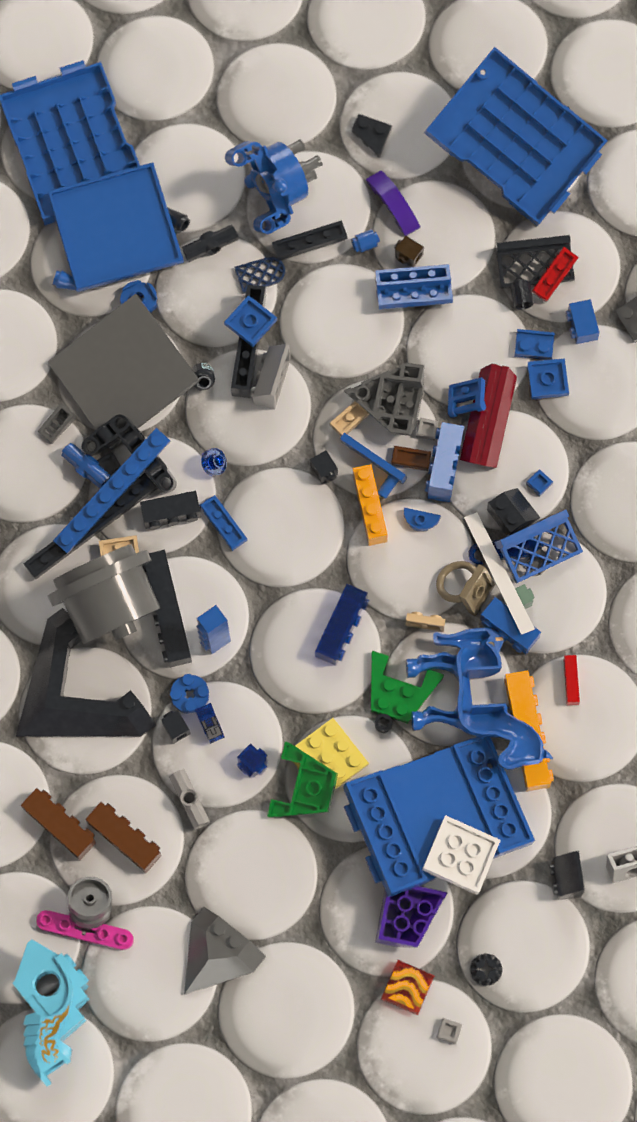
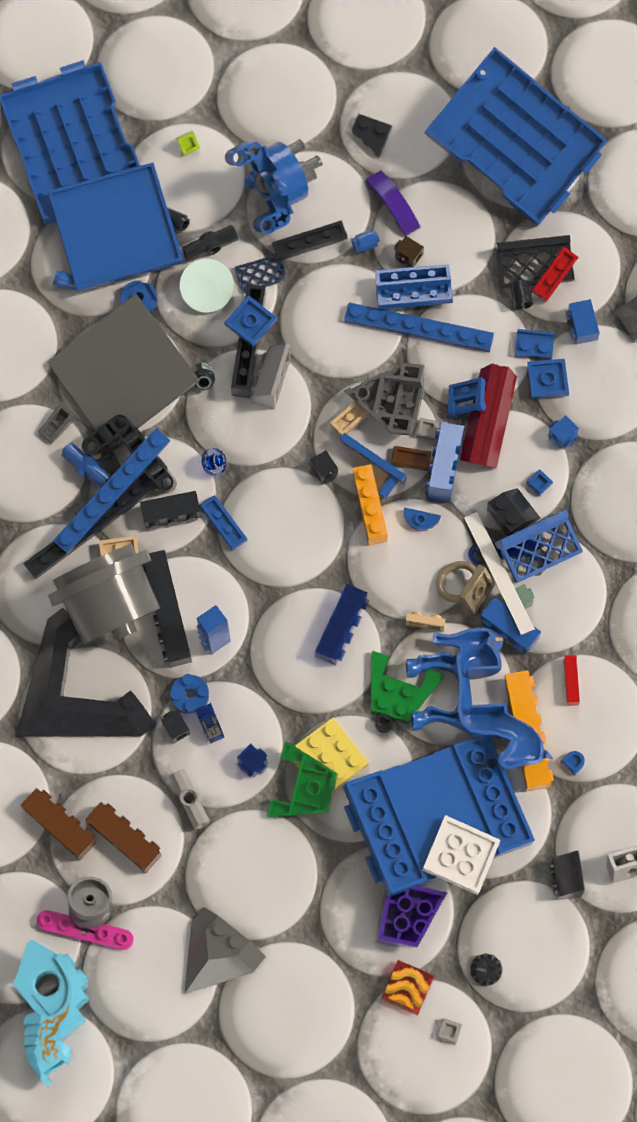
(188, 143): none -> lime plate
(206, 285): none -> light aqua piece
(419, 327): none -> blue plate
(563, 432): none -> blue brick
(573, 761): none -> blue tile

